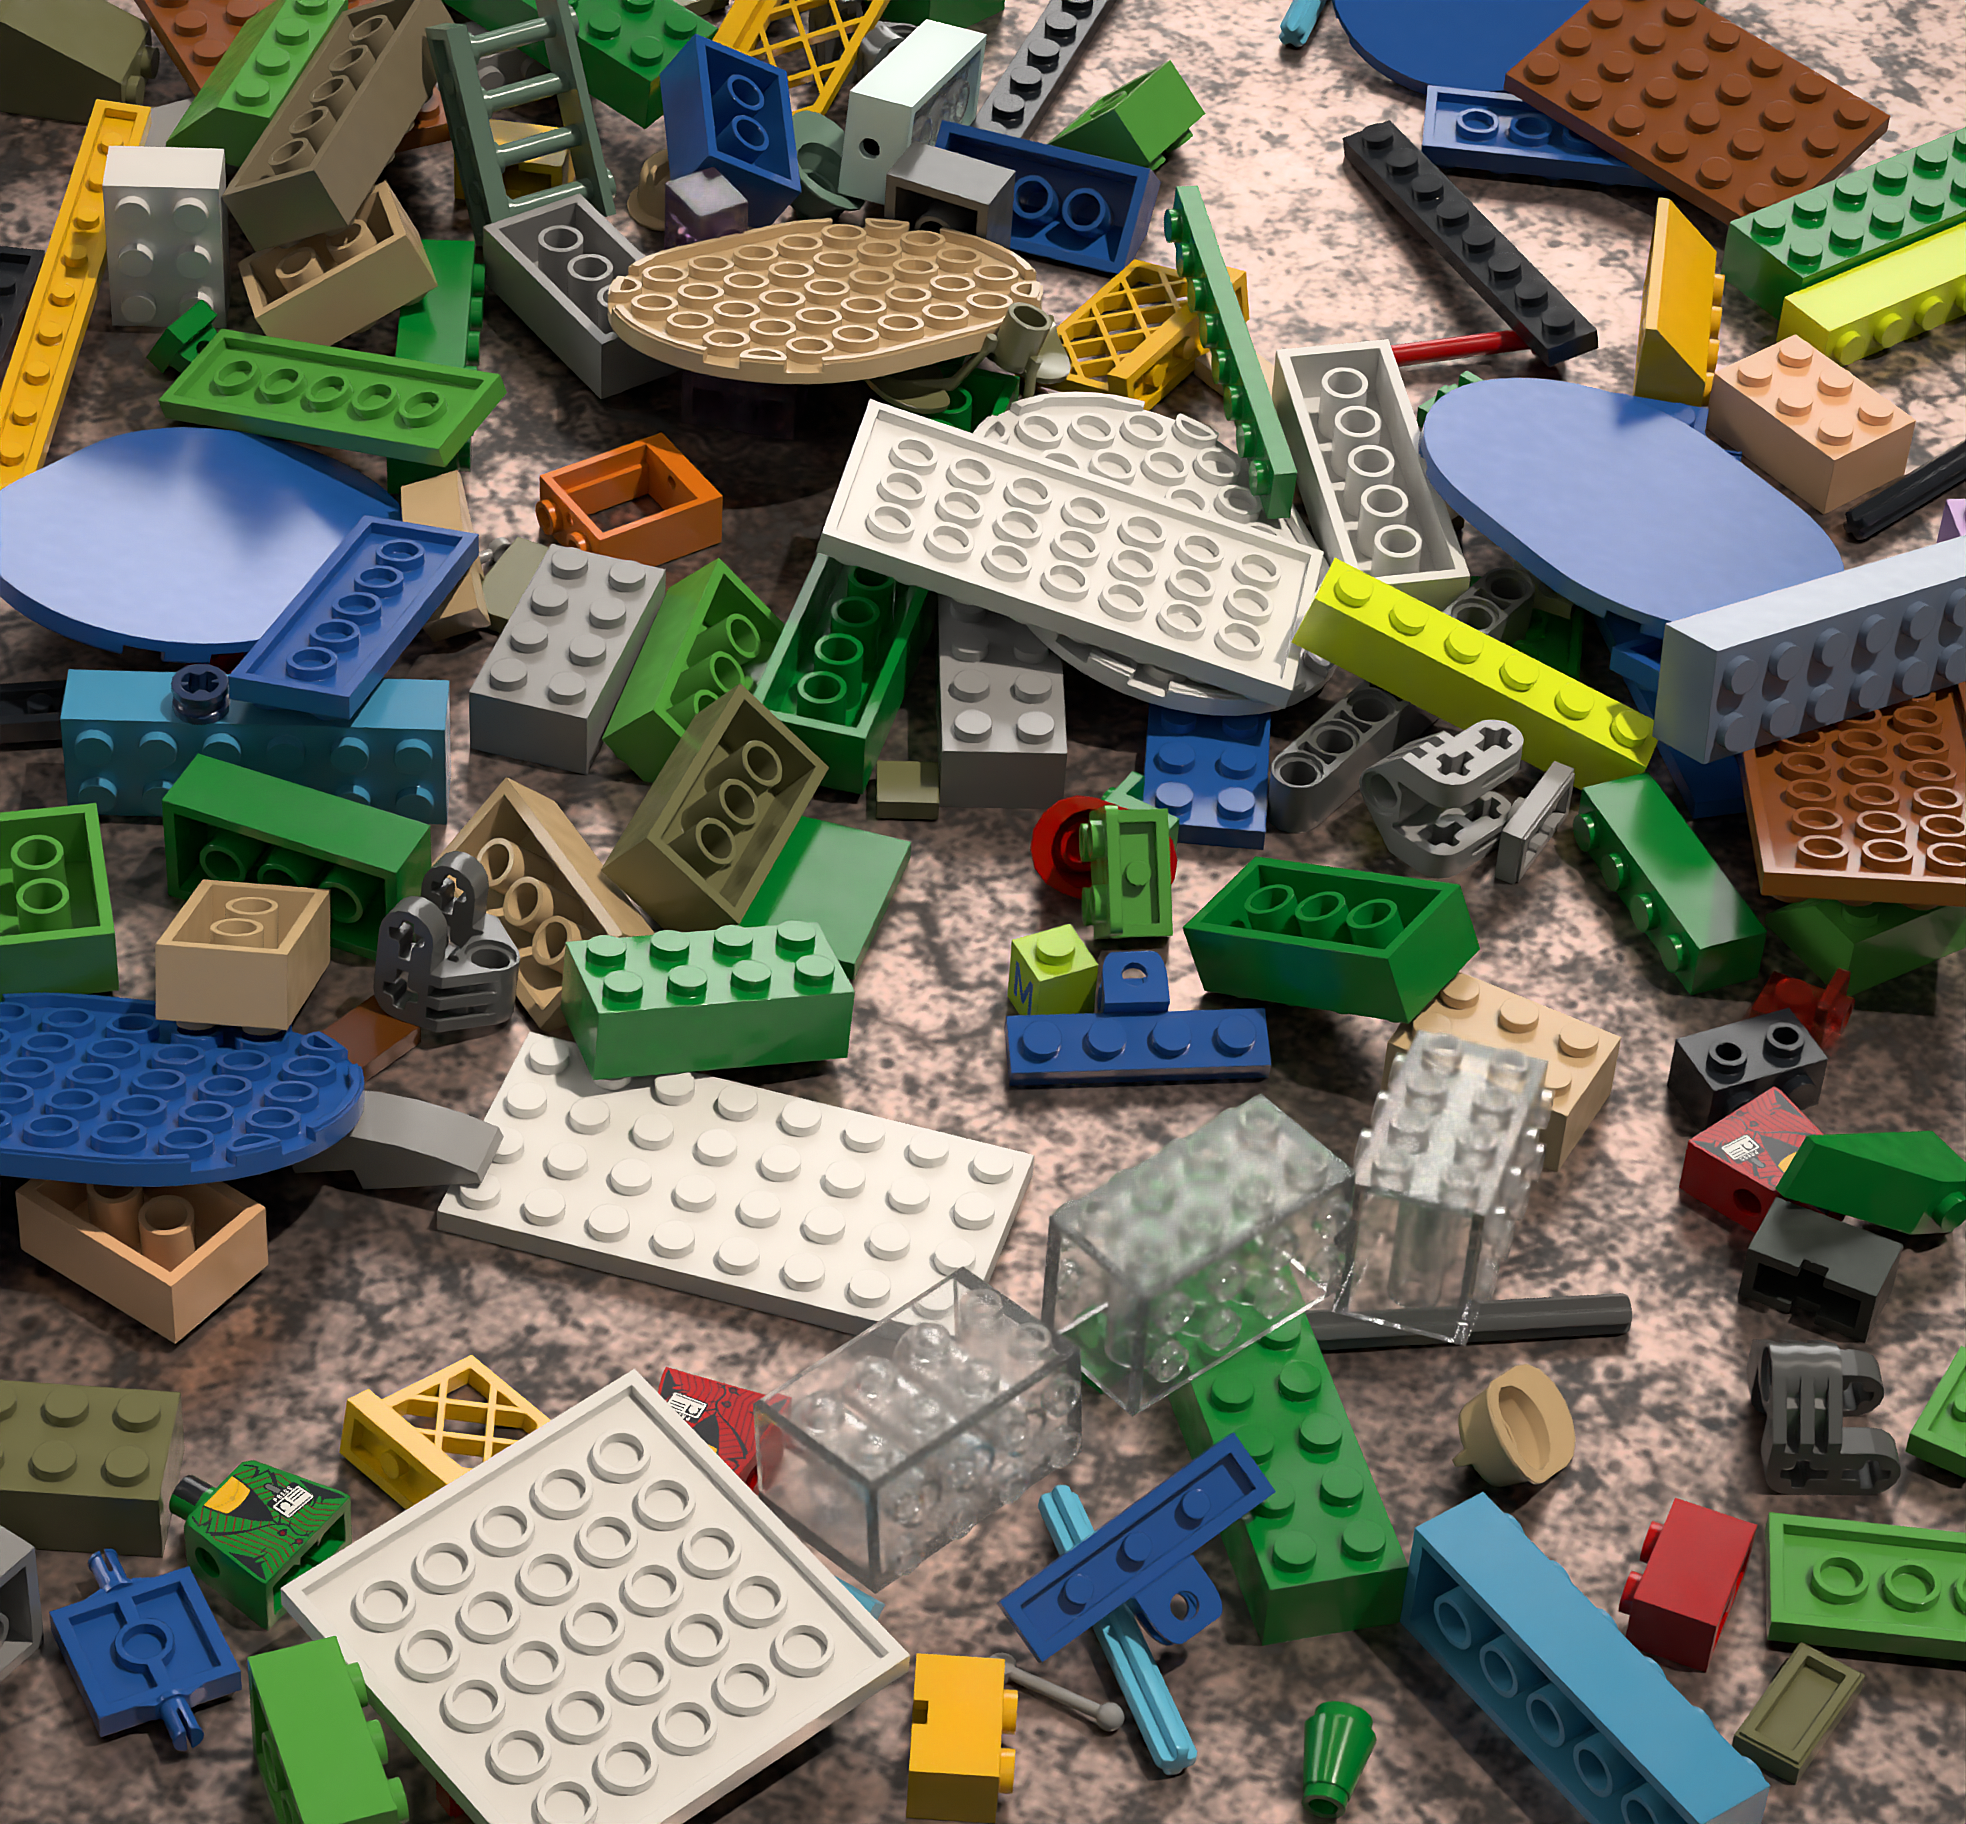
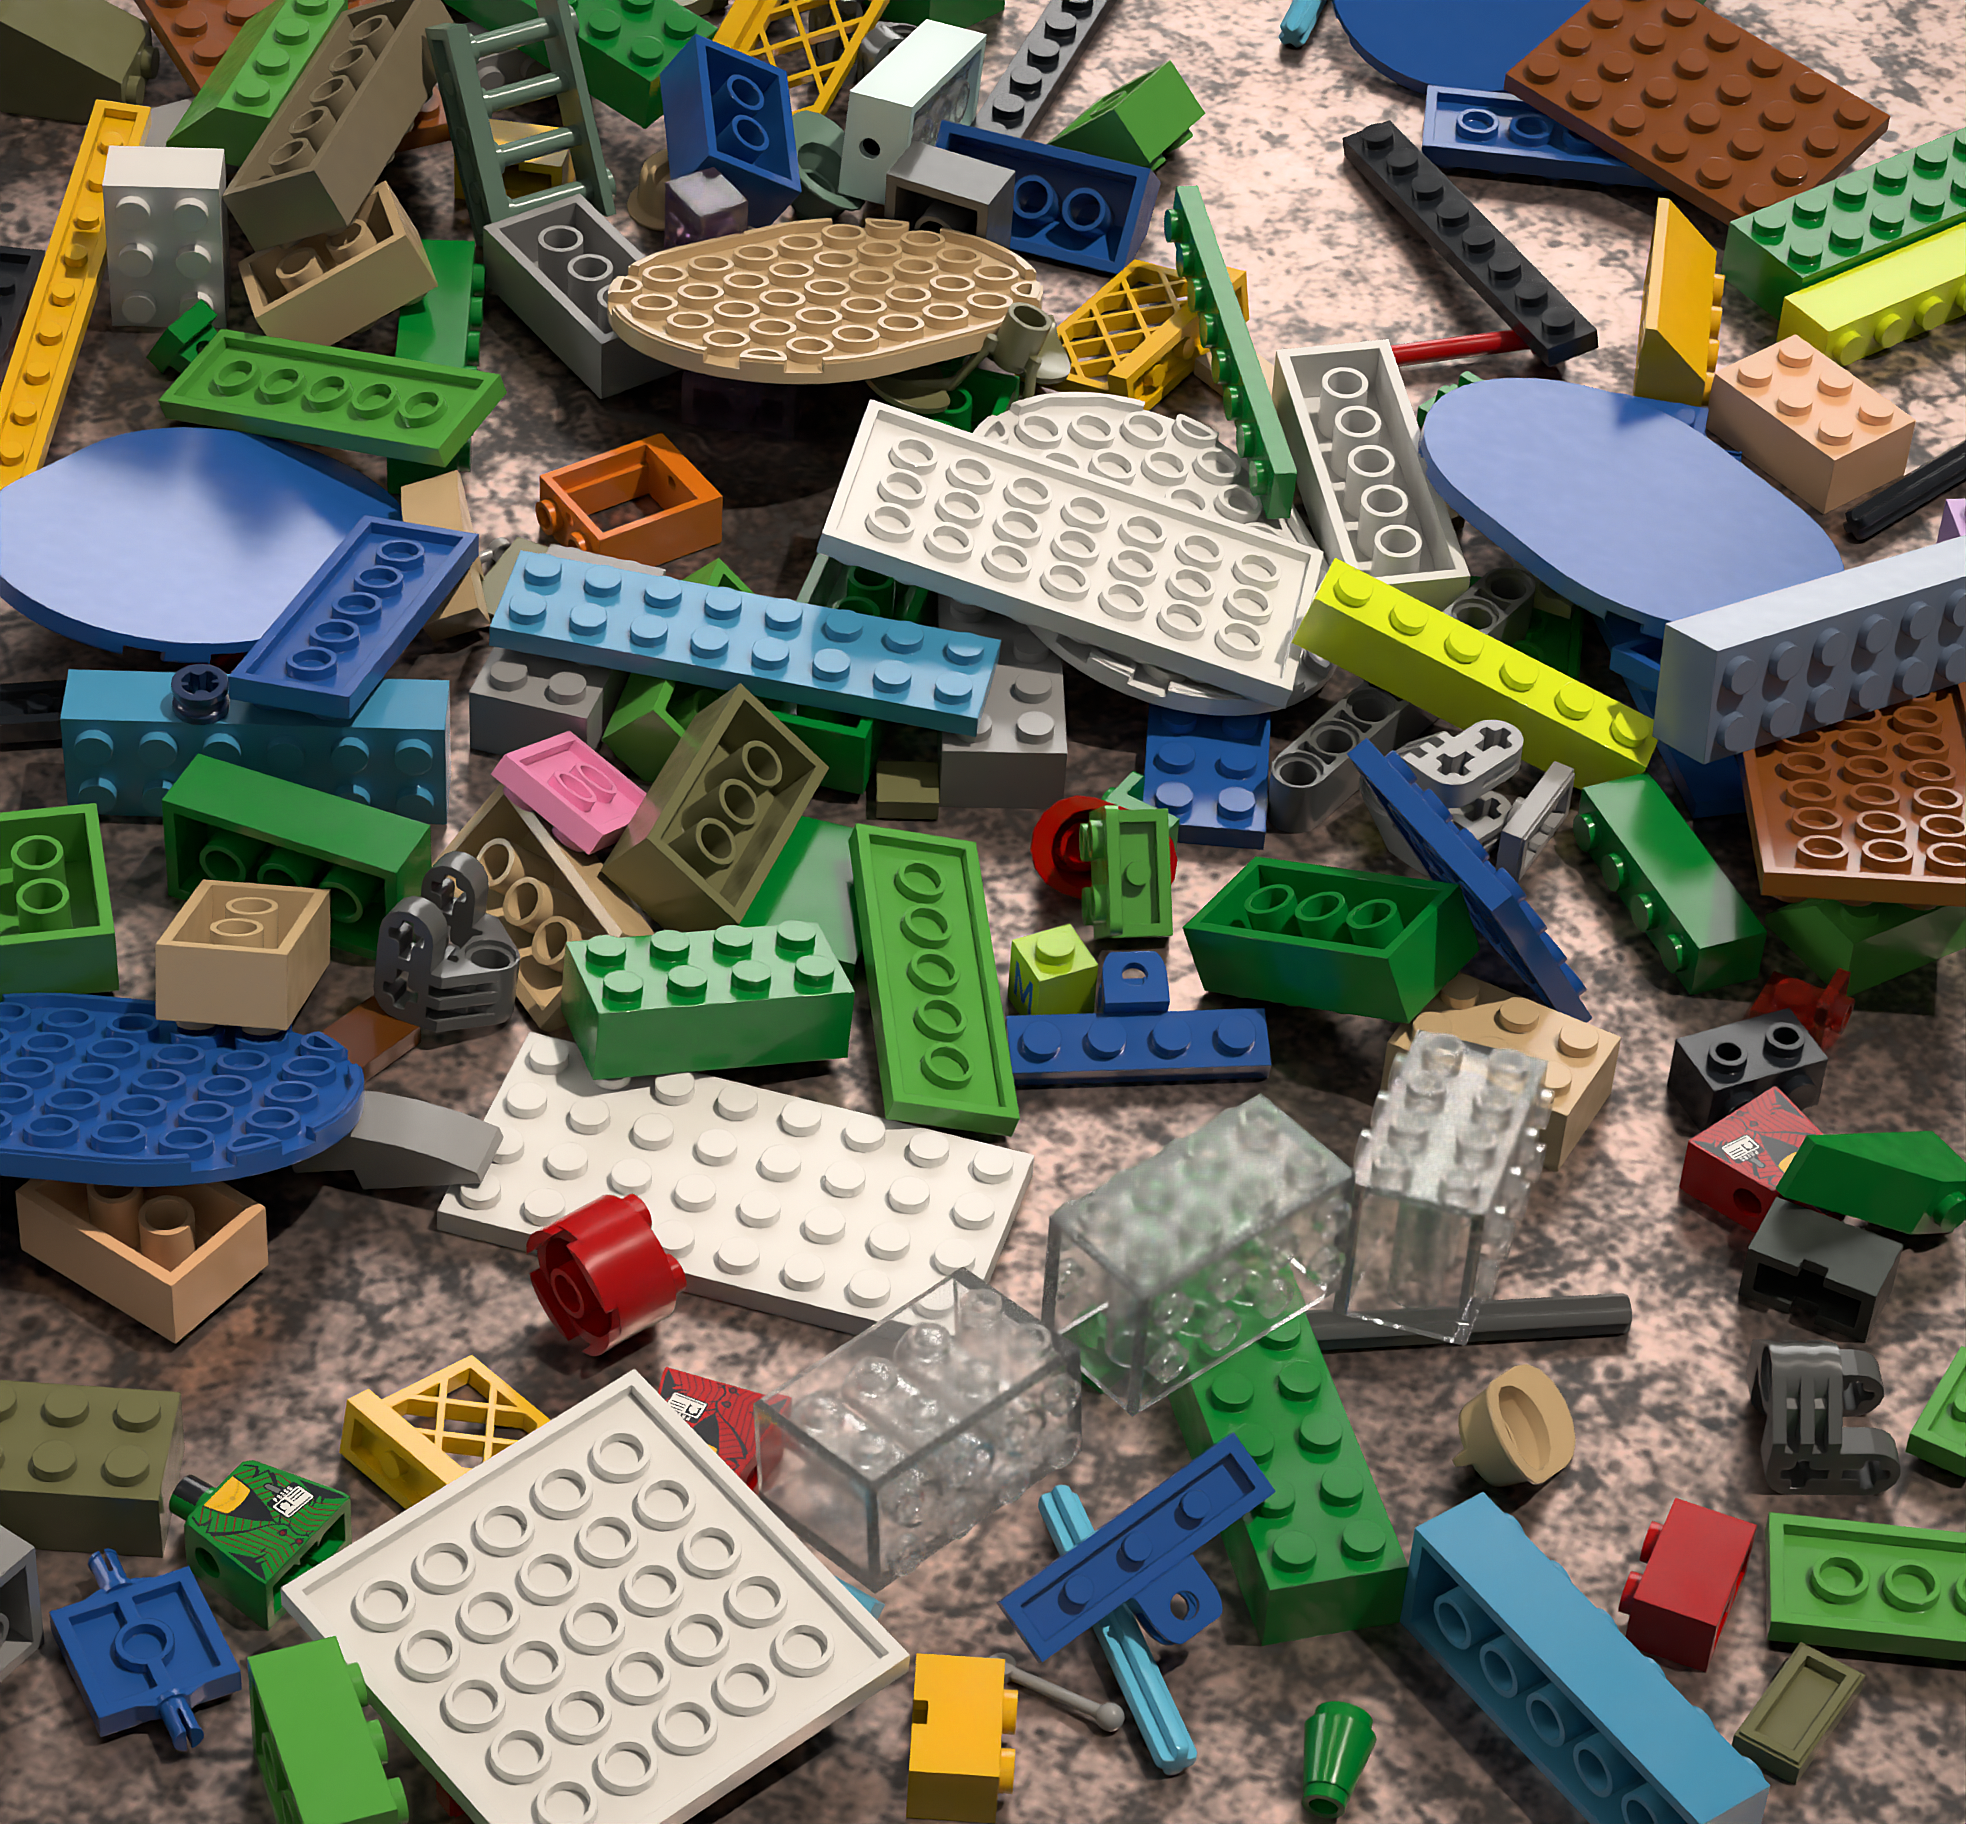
(572, 790): none -> bright pink plate
(604, 1272): none -> red brick
(746, 638): none -> dark azure plate
(932, 981): none -> bright green plate
(1490, 894): none -> blue plate

